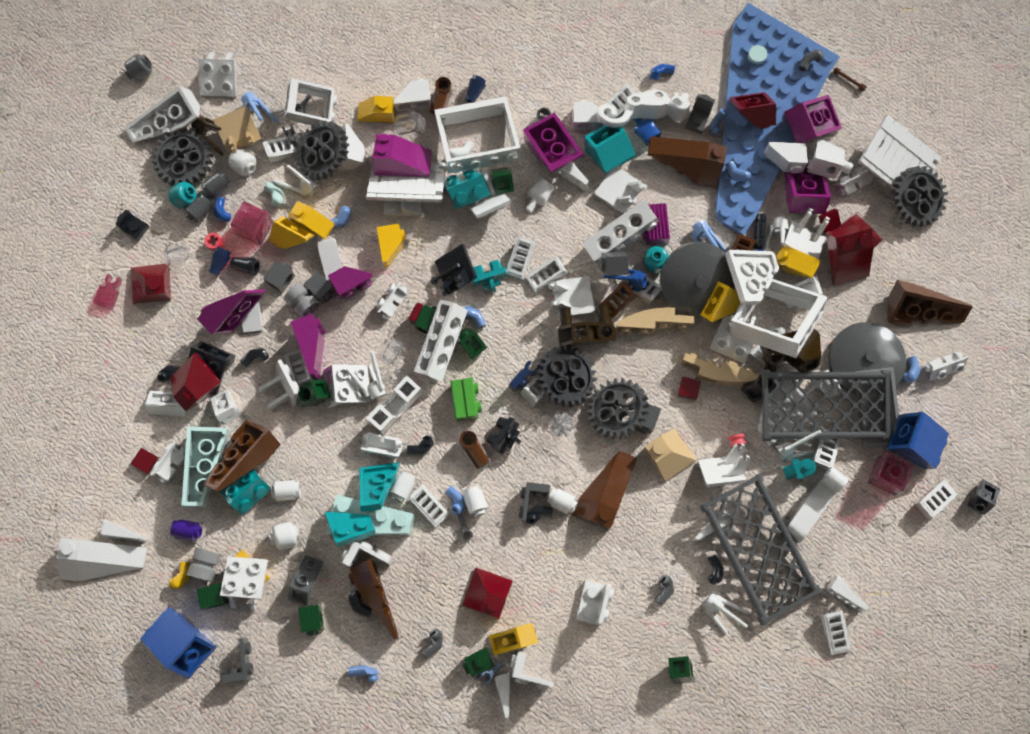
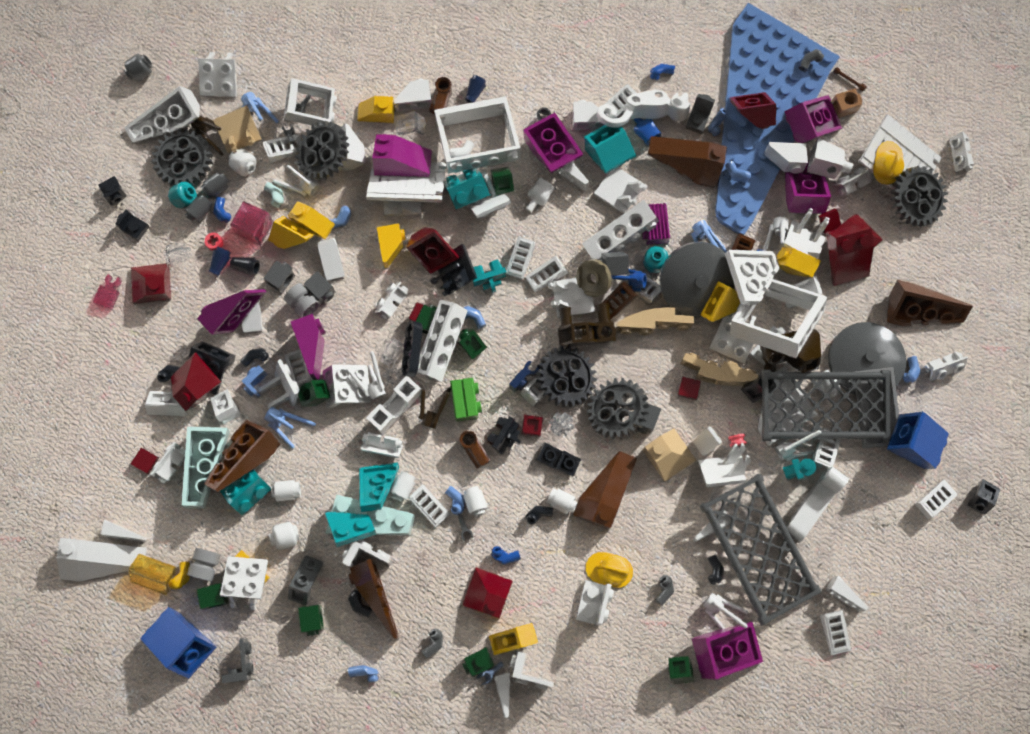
(112, 190): none -> black bracket
(151, 573): none -> clear yellow panel
(186, 530): dark purple brick -> none
(253, 377): none -> medium blue bracket
(277, 418): none -> light blue plant
(348, 280): magenta slope -> none
(411, 349): none -> black beam
(423, 447): black arm -> none
(431, 249): none -> dark red slope
(431, 418): none -> dark brown plant
(504, 557): none -> blue arm
(532, 425): none -> dark red tile
(538, 490): dark grey bracket -> none
(558, 460): none -> black slope
(602, 275): none -> dark tan tile
(609, 569): none -> yellow piece
(707, 441): none -> white slope
(726, 651): none -> magenta slope
(757, 54): light aqua tile -> none
(760, 229): black axle -> none
(842, 108): none -> medium nougat brick
(888, 162): none -> yellow piece
(890, 473): clear pink head -> none
(960, 148): none -> white hinge

